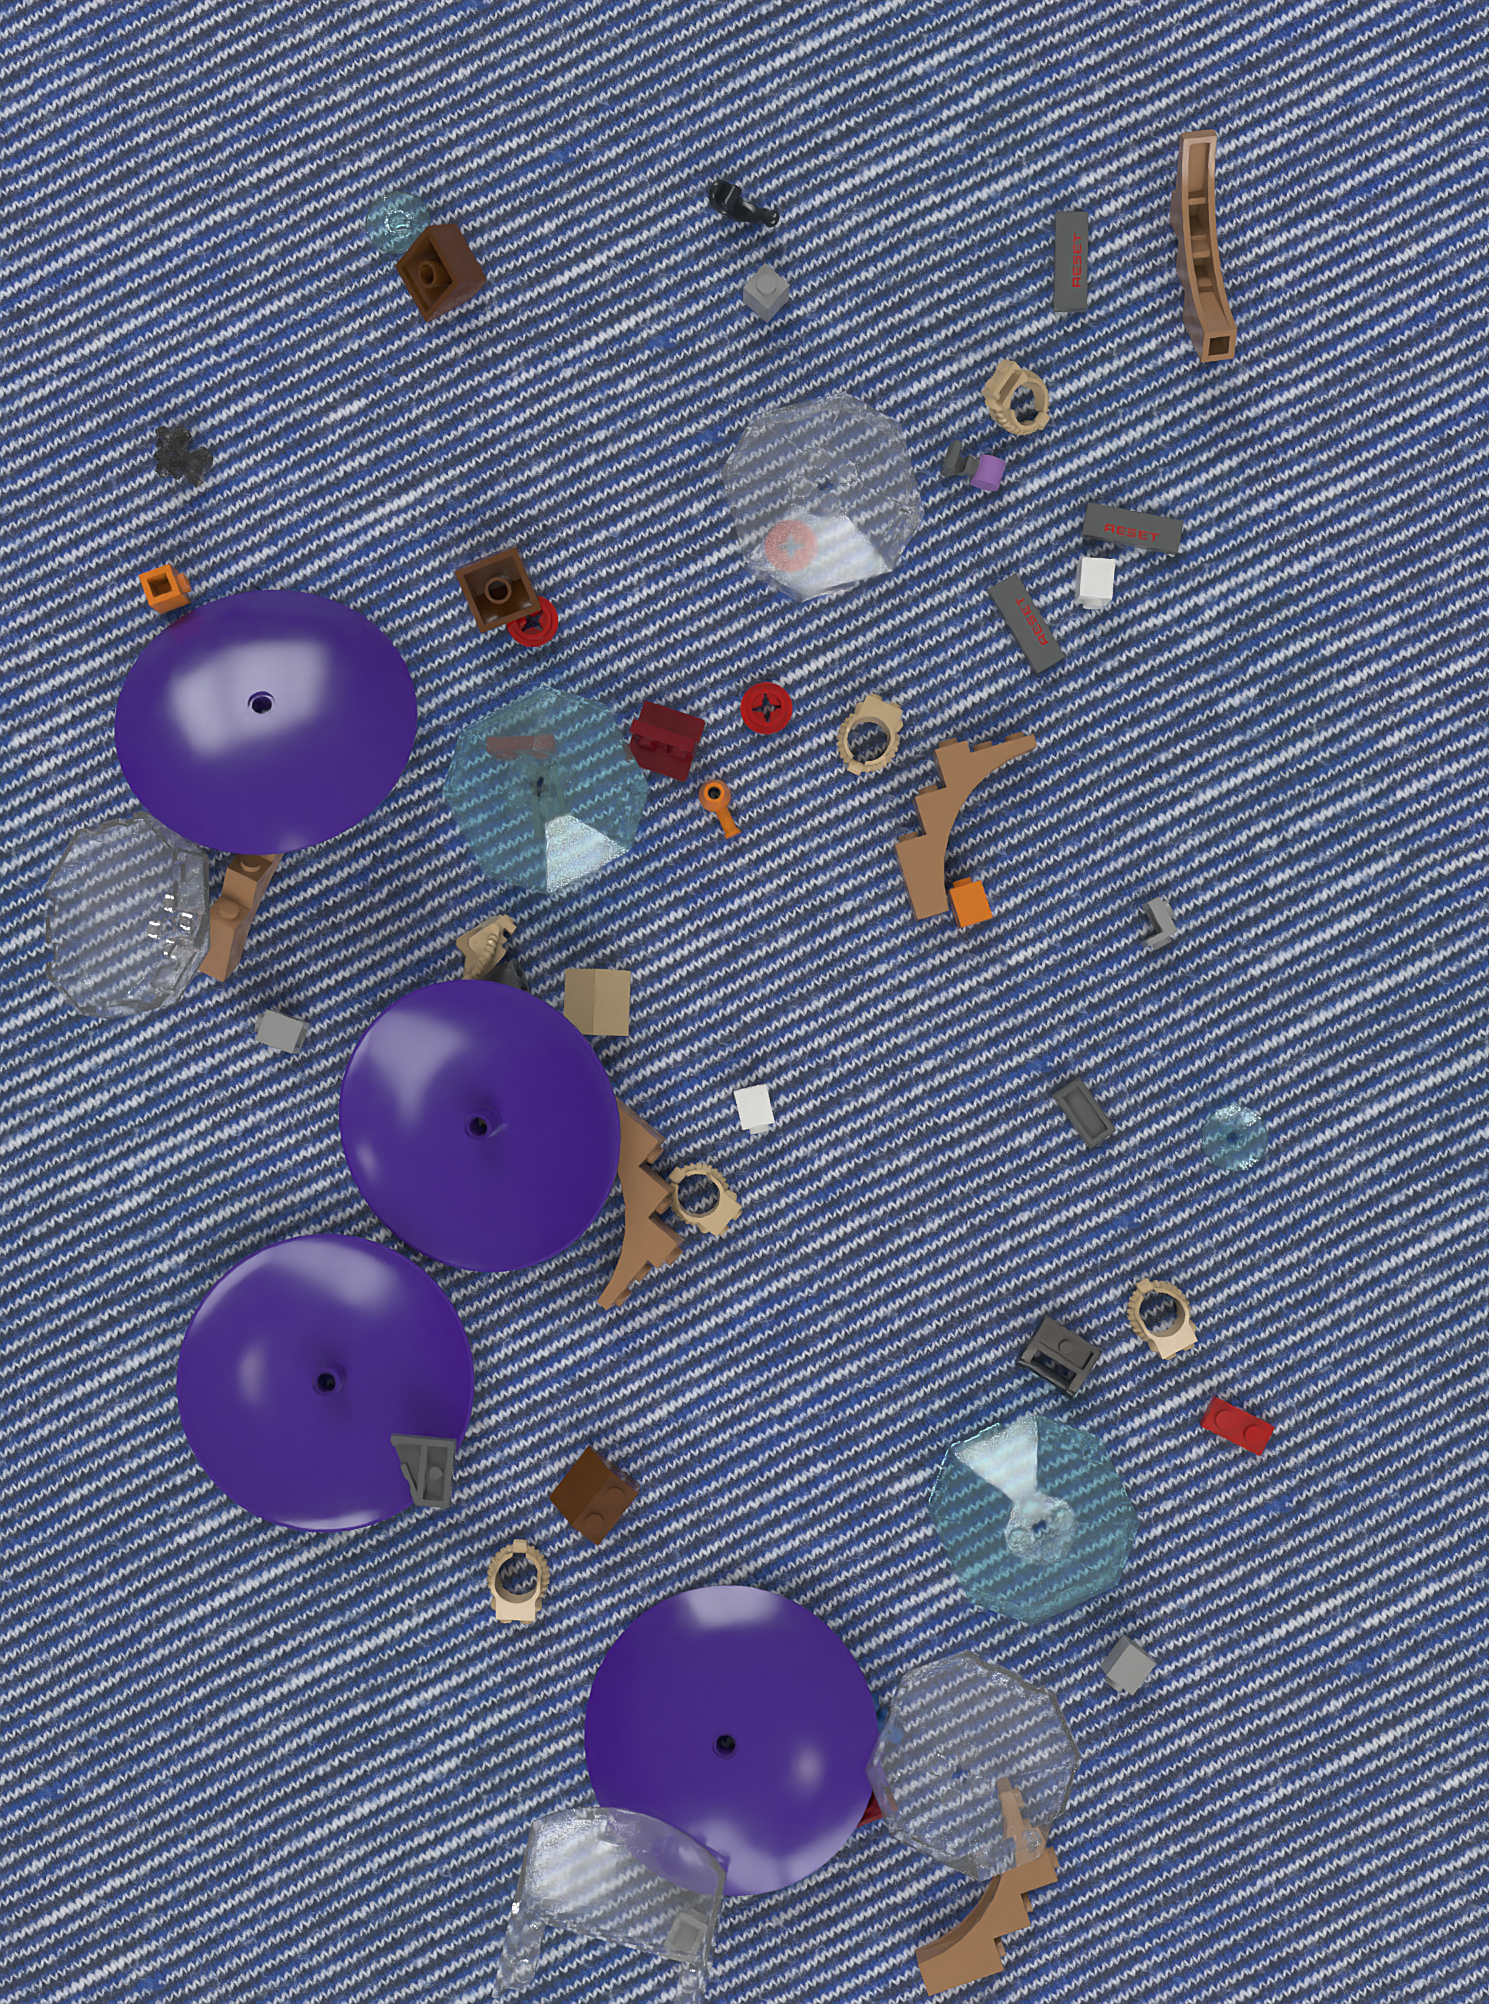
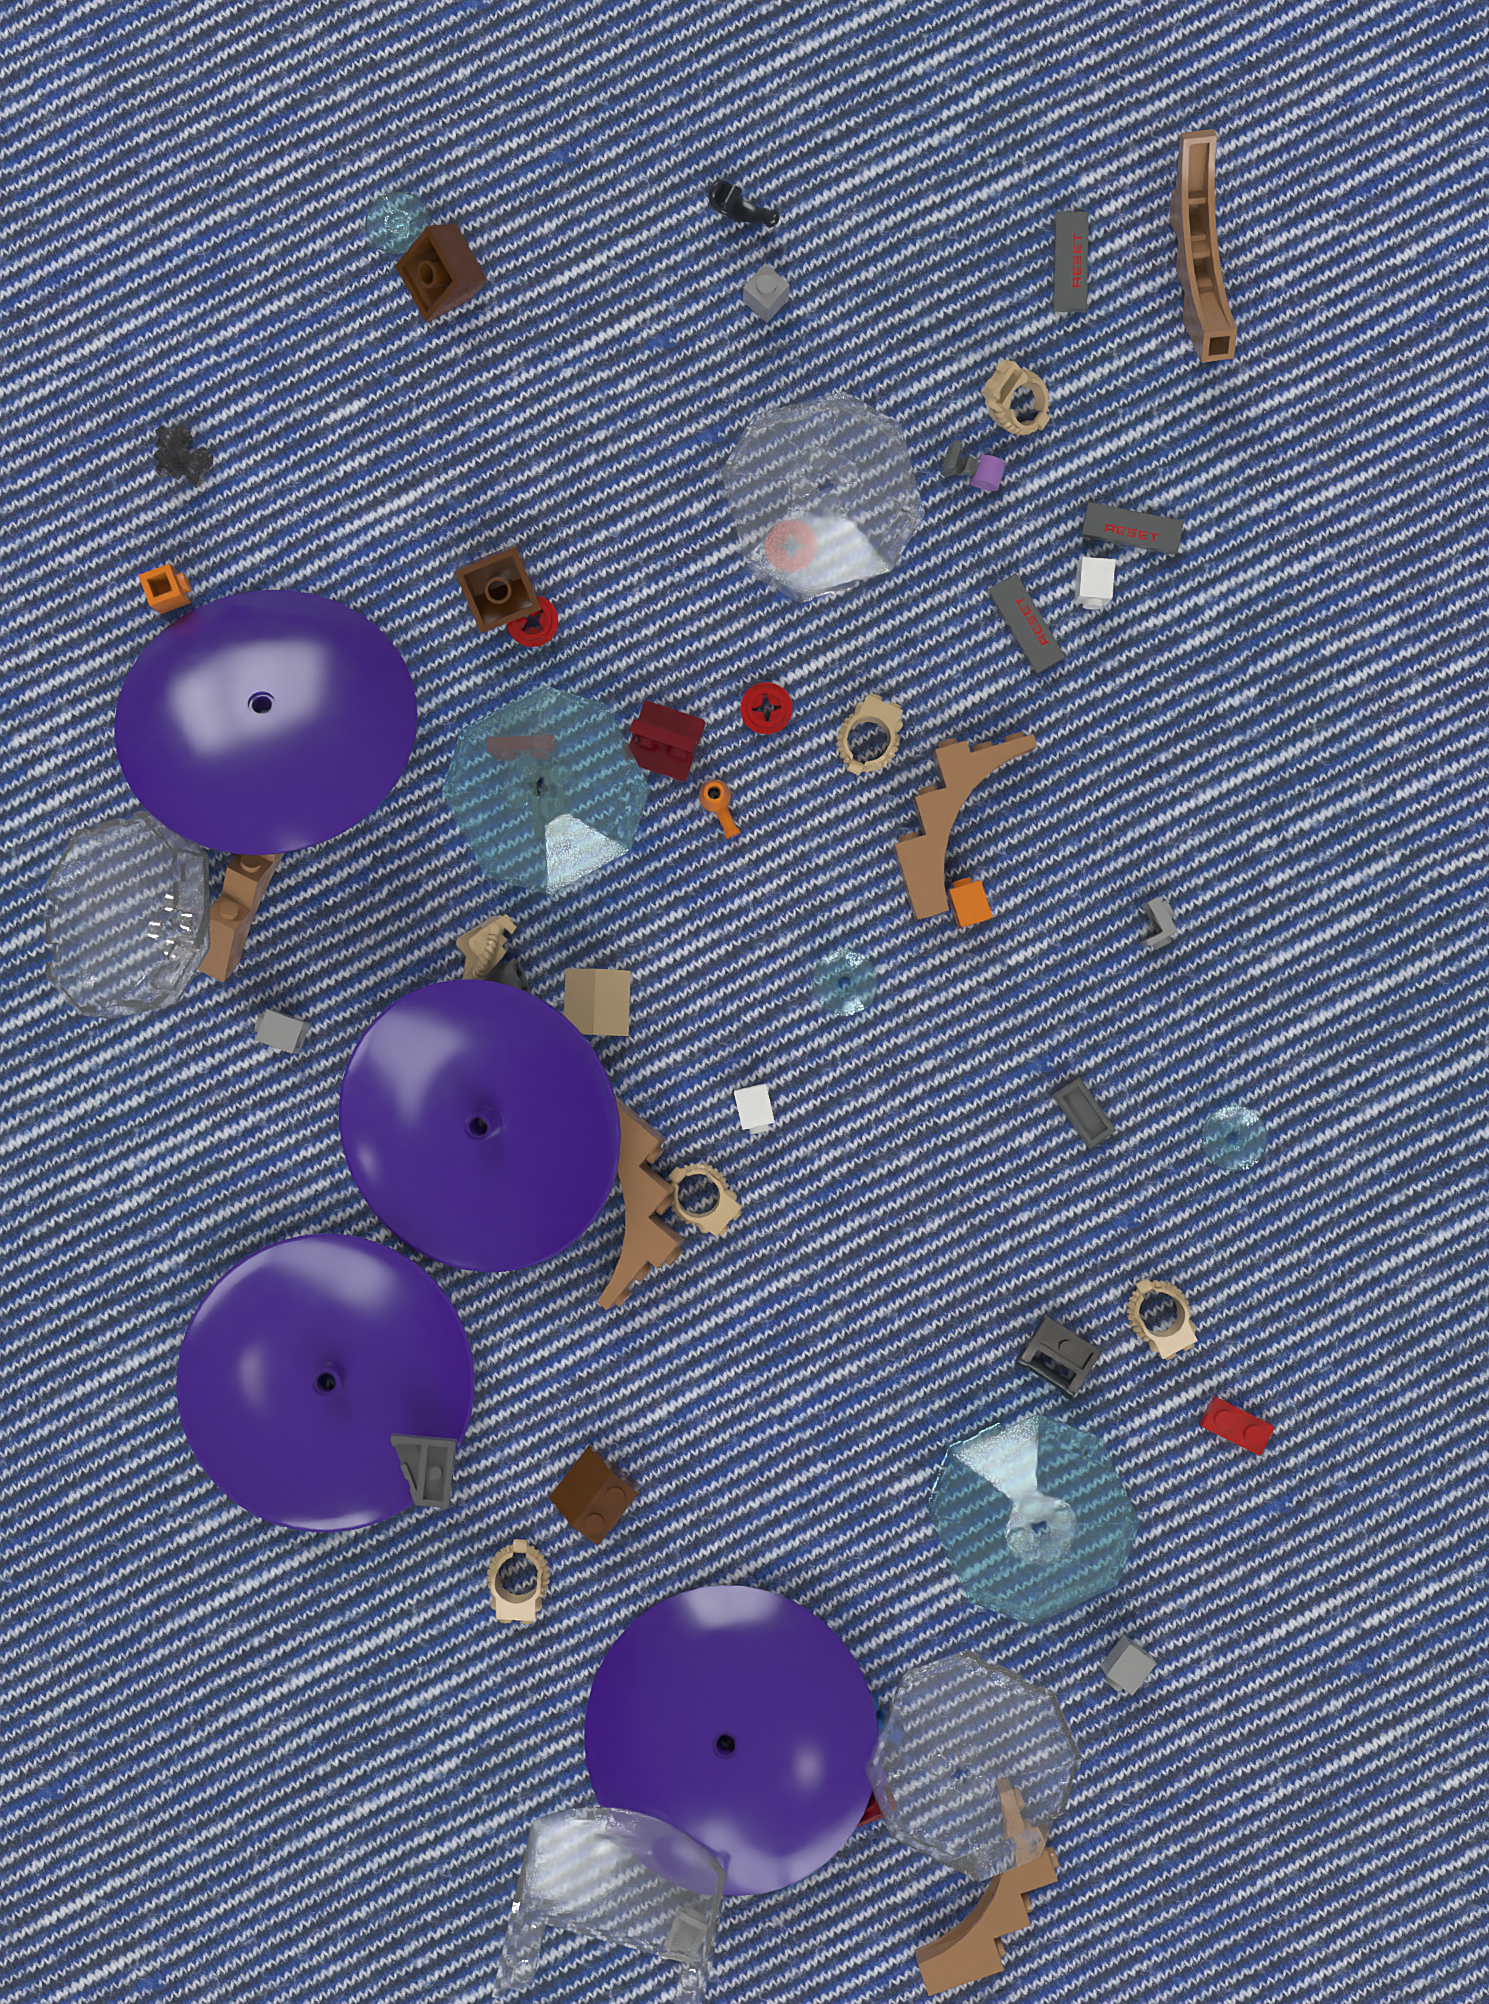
(857, 970): none -> clear light blue dish

